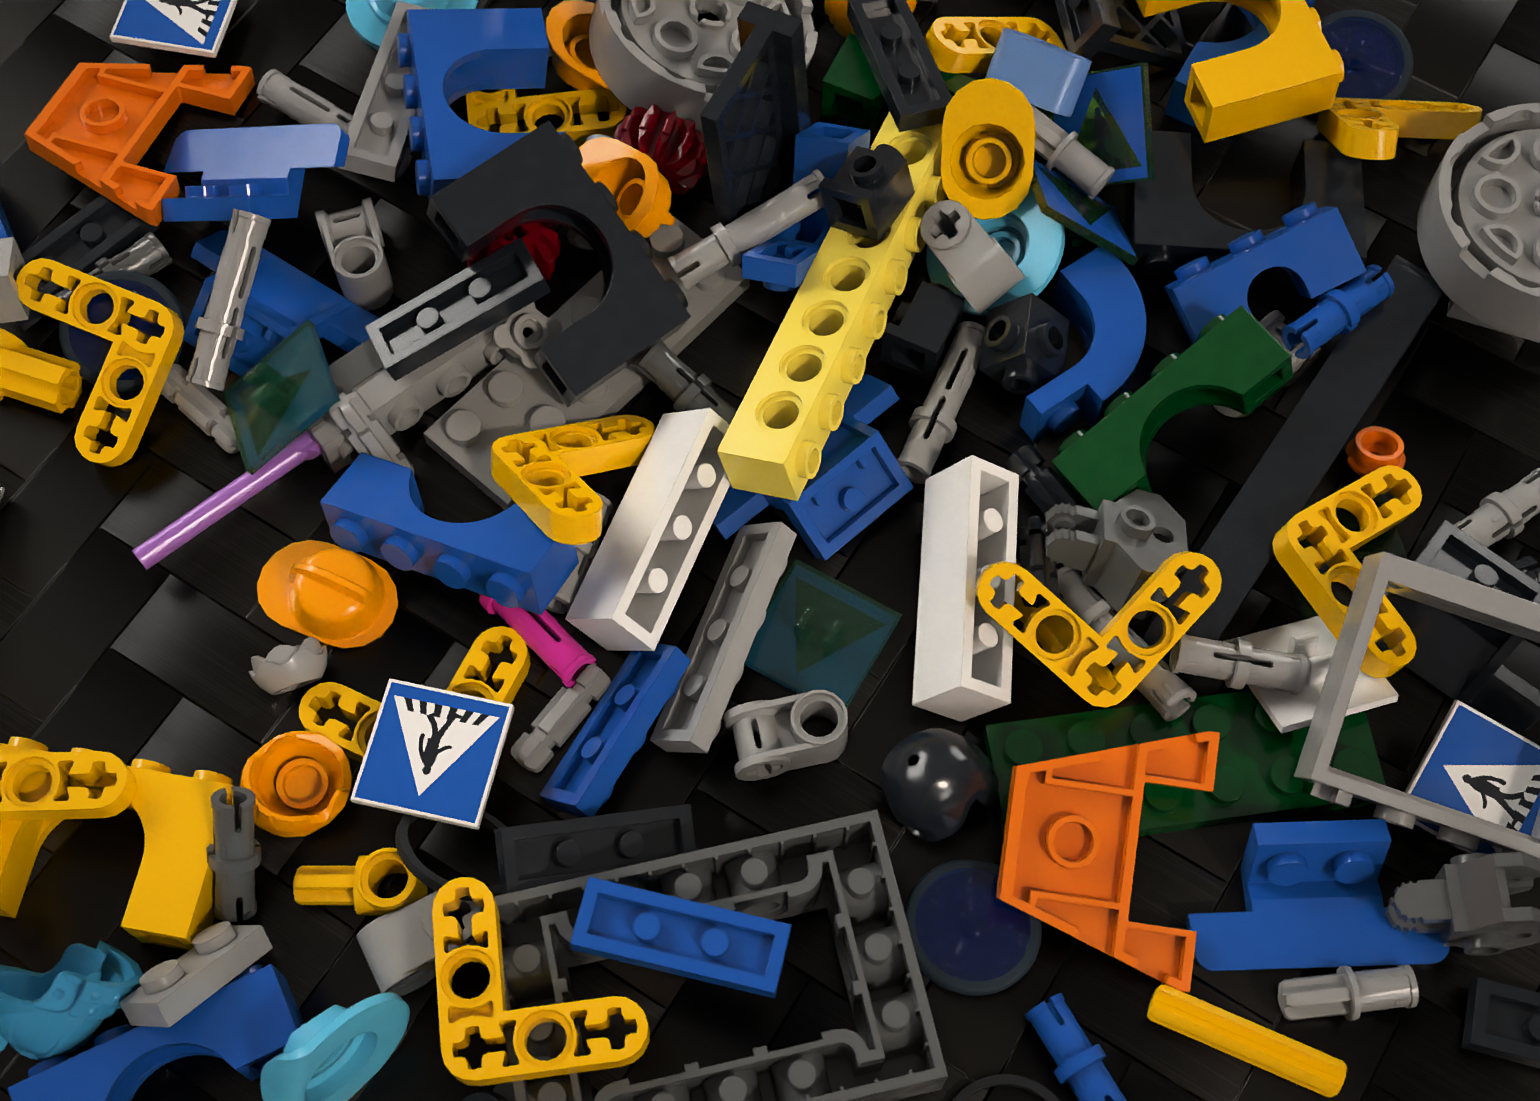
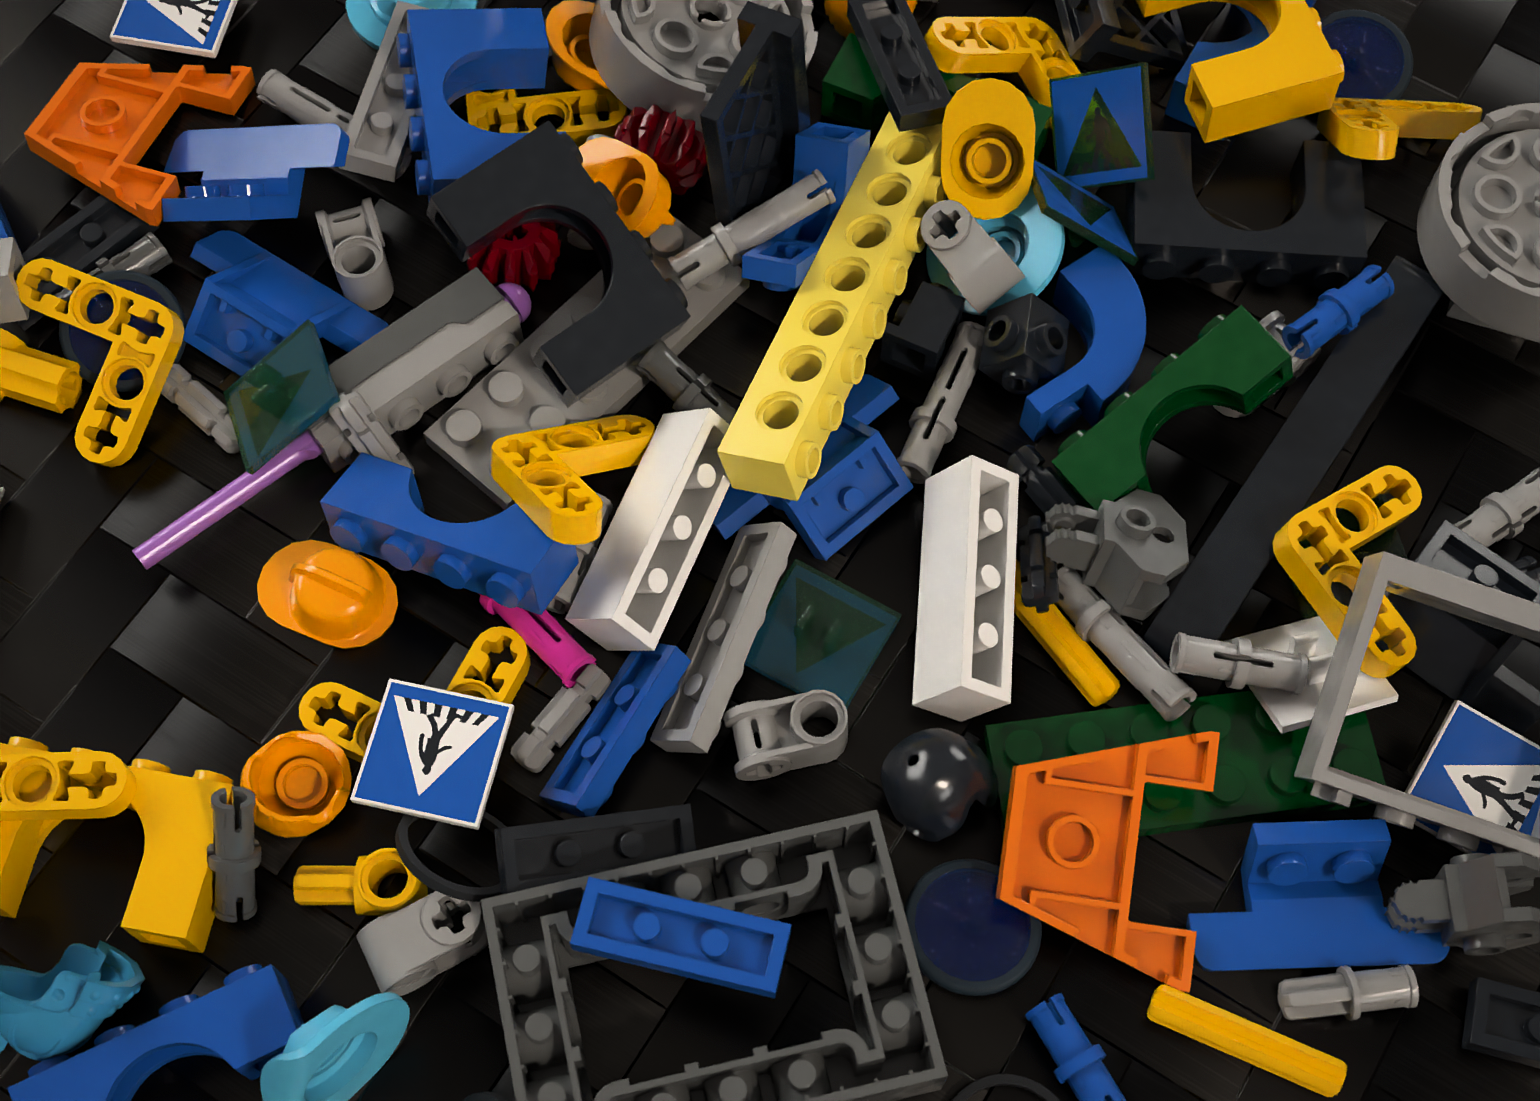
(182, 984): light grey plate -> none
(228, 300): light grey pin -> none
(290, 666): light grey plate -> none
(457, 309): black plate -> none
(489, 1013): yellow beam -> none
(511, 337): light grey plate -> none
(874, 180): black brick -> none
(1040, 70): medium blue beam -> none
(1069, 156): light grey axle -> none
(1089, 646): yellow beam -> none
(1309, 248): blue arch -> none
(1374, 449): orange plate -> none

